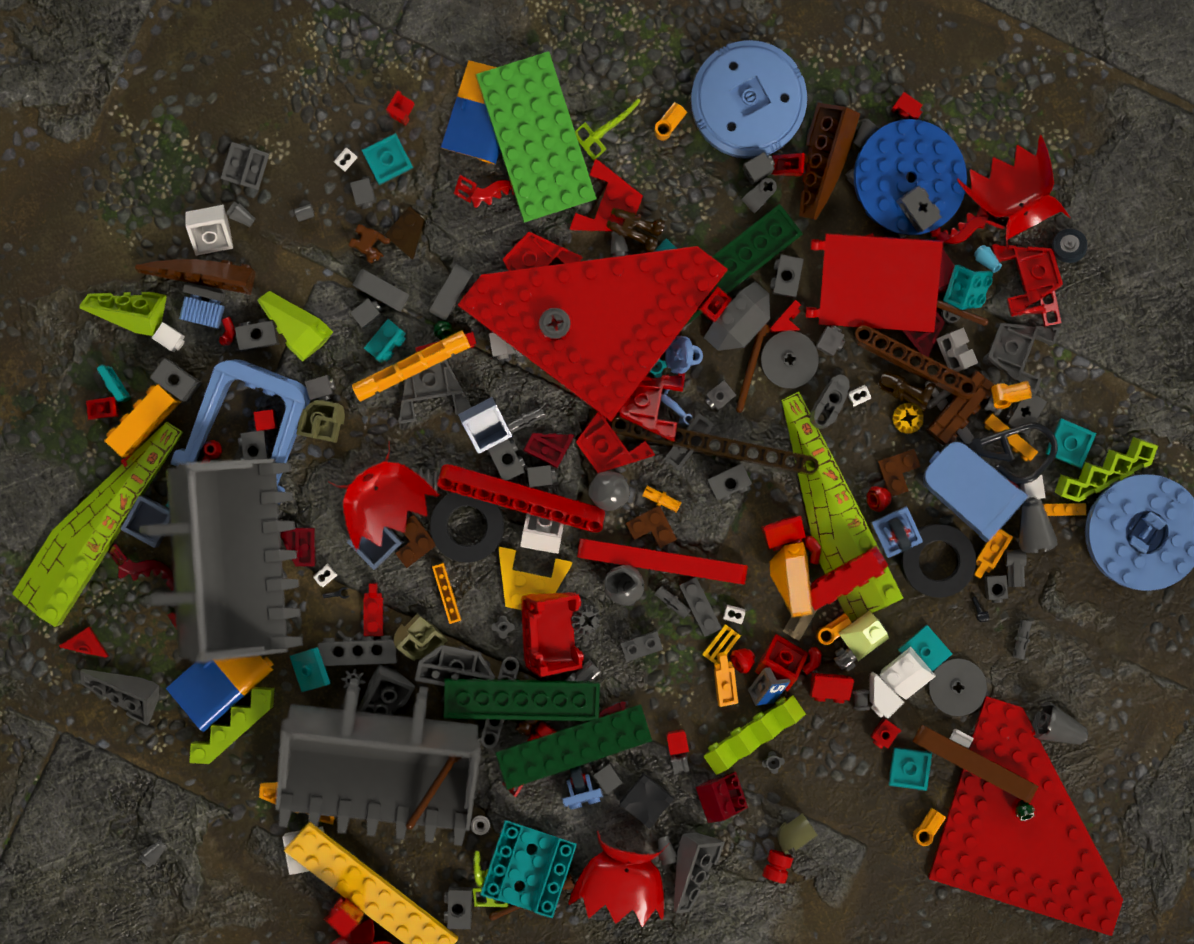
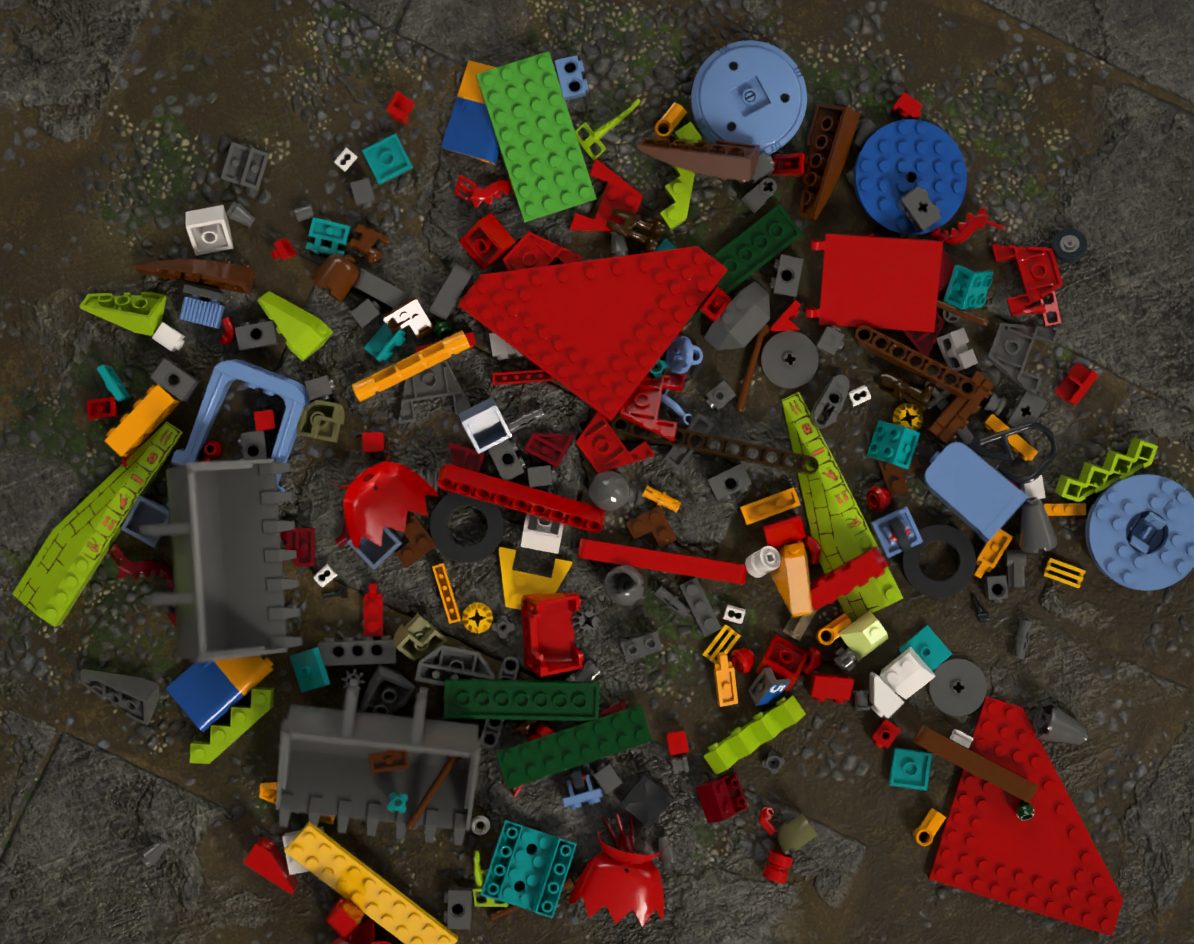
(85, 642): red tile -> none
(269, 862): none -> red slope
(283, 250): none -> red tile
(330, 232): none -> teal plate
(337, 275): none -> reddish brown cylinder
(344, 538): none -> dark red arm
(373, 442): none -> red piece
(388, 761): none -> reddish brown plate
(401, 806): none -> teal plate
(406, 232): dark brown wing -> none
(409, 314): none -> plate
(466, 457): none -> dark red wing
(484, 623): none -> yellow gear
(487, 241): none -> red slope
(520, 377): none -> red piece
(559, 316): dark grey gear -> none
(566, 78): none -> medium blue brick
(625, 842): none -> dark red plant
(680, 188): none -> lime brick
(694, 861): dark grey wedge -> none
(719, 160): none -> reddish brown wedge
(763, 561): none -> white wheel
(765, 820): none -> red arm
(770, 506): none -> light orange plate
(893, 444): none -> teal bracket
(987, 258): medium azure cone -> none
(1006, 394): light orange piece -> none
(1025, 182): red piece -> none
(1072, 442): teal plate -> none
(1076, 384): none -> red panel
(1079, 578): none -> yellow tile

